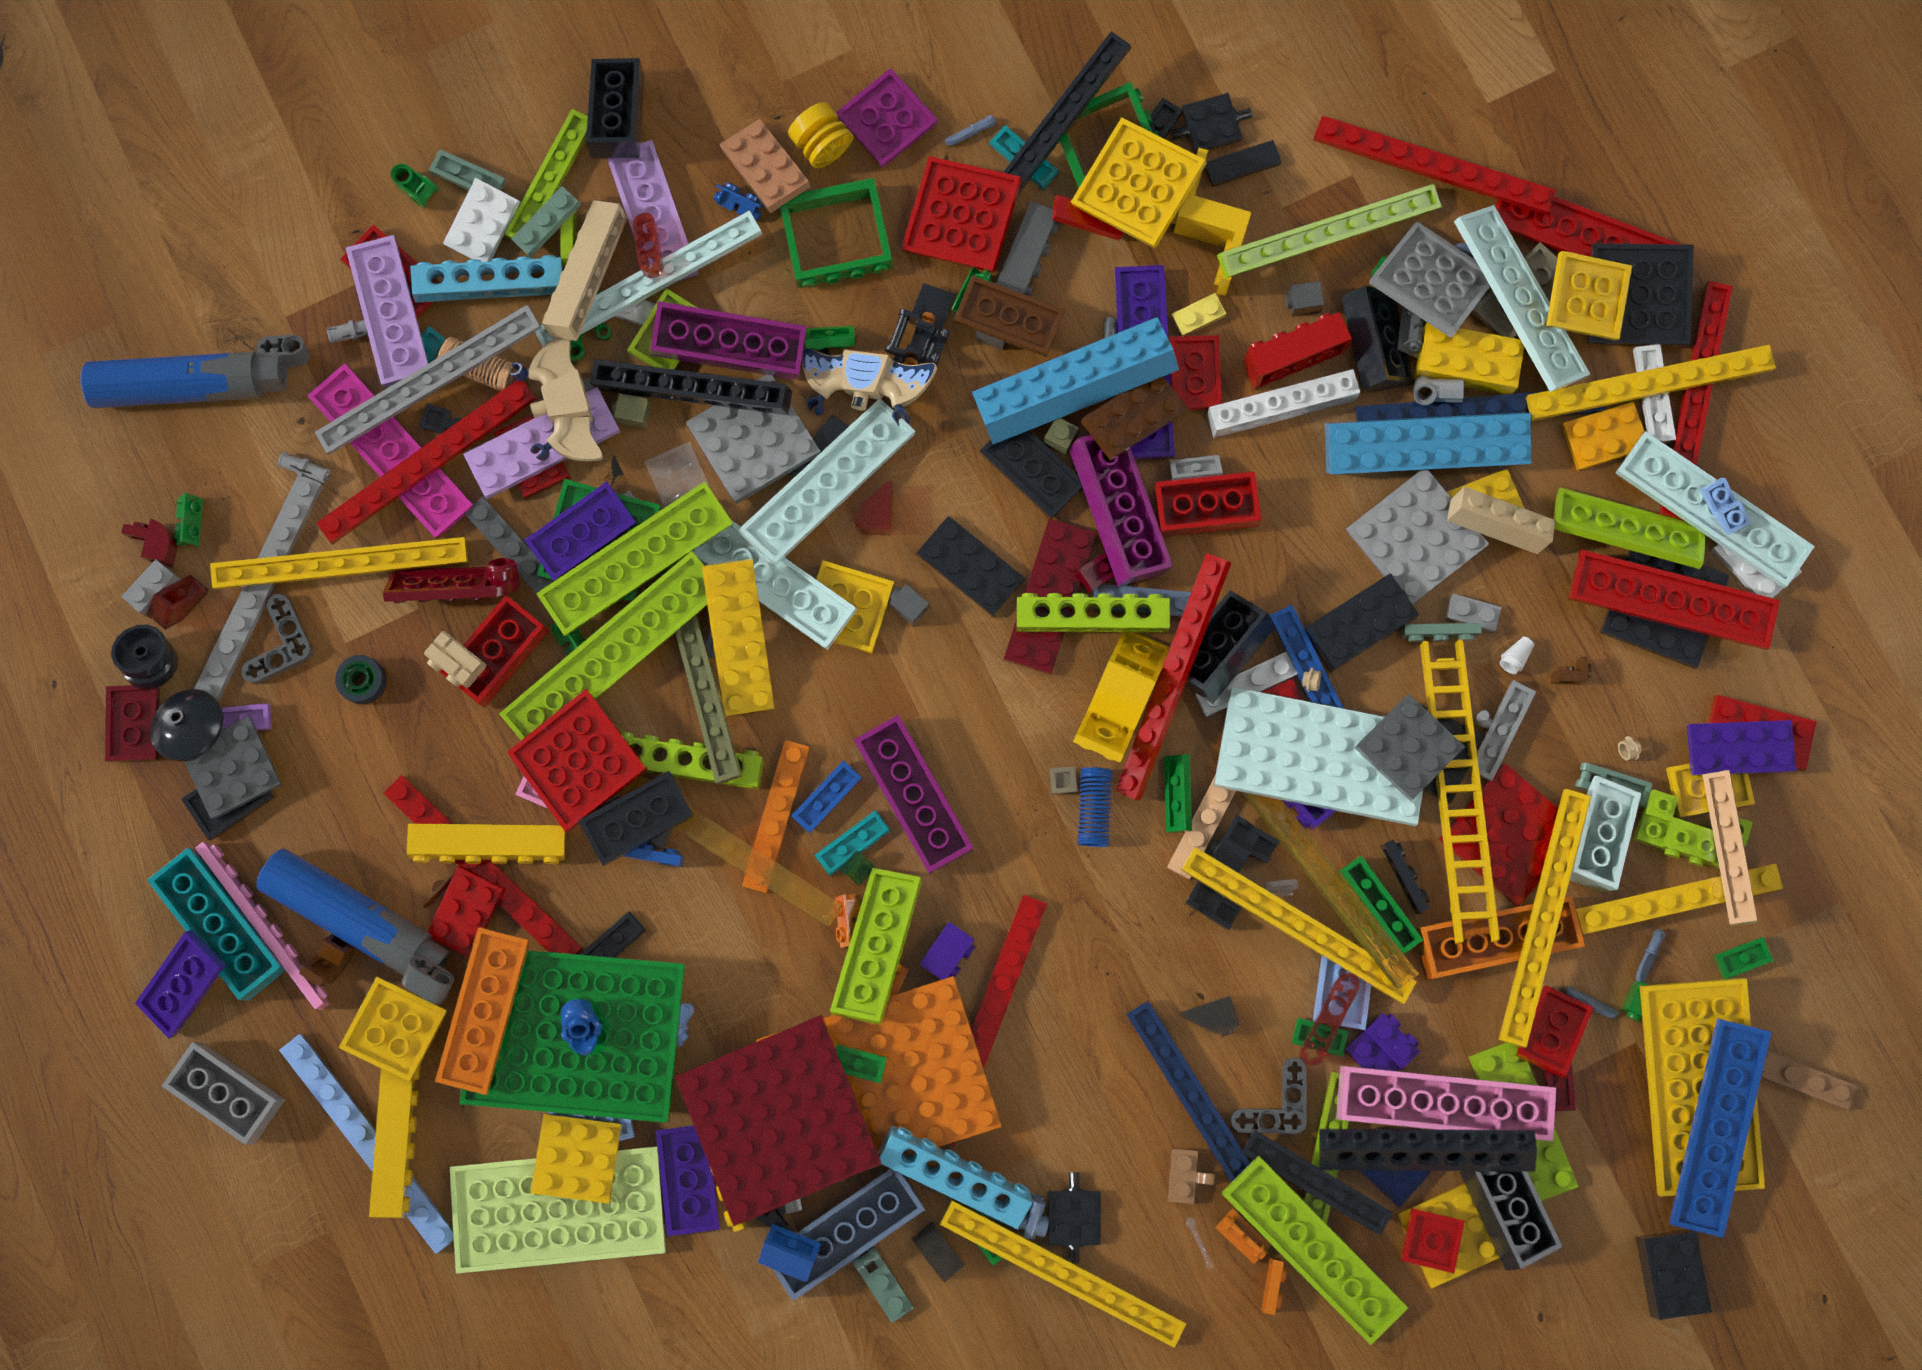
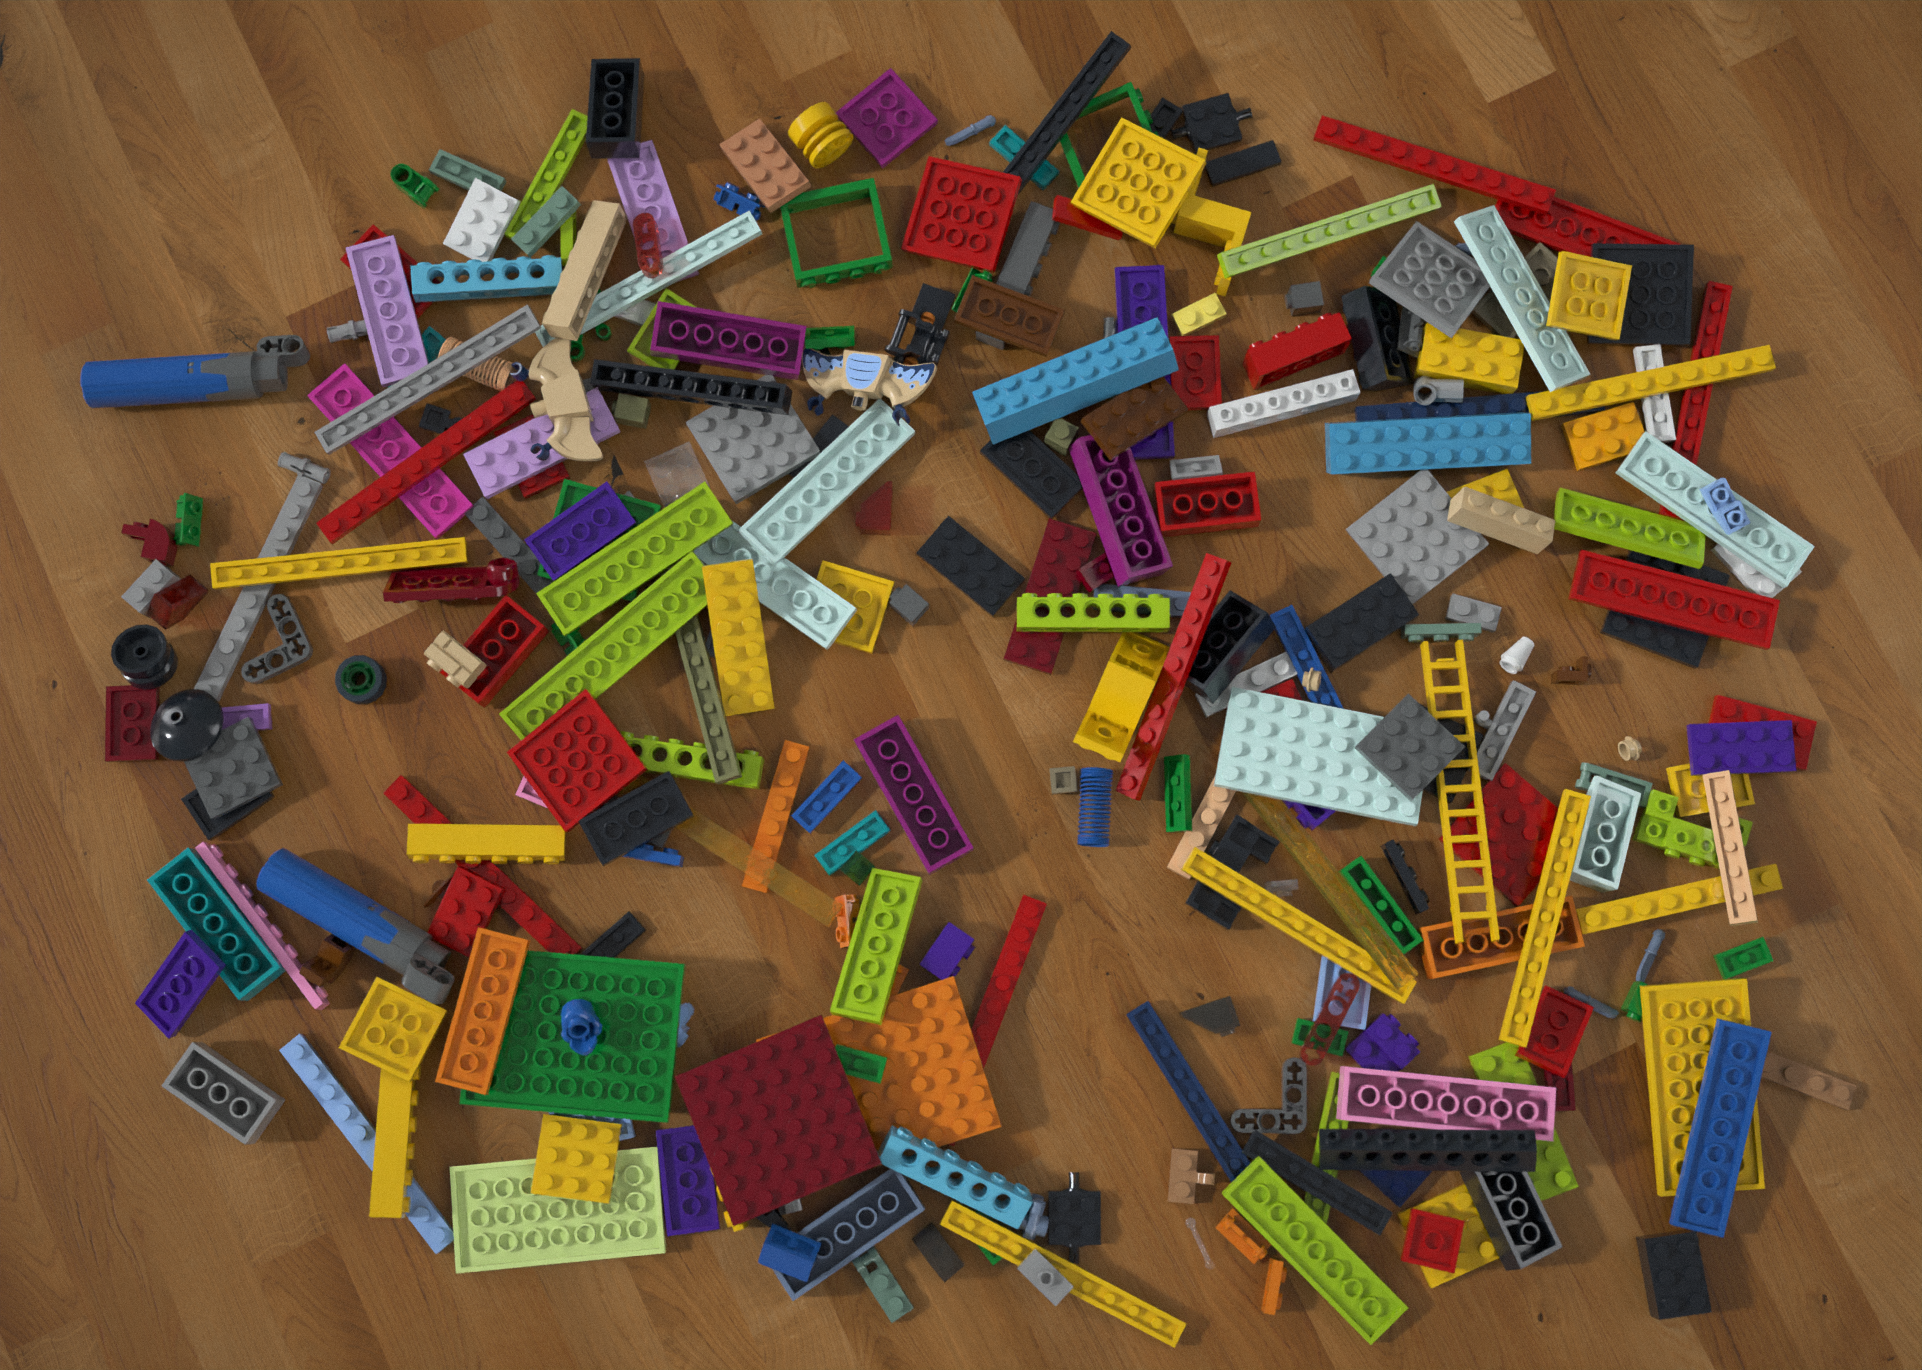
(1045, 1277): none -> light grey plate

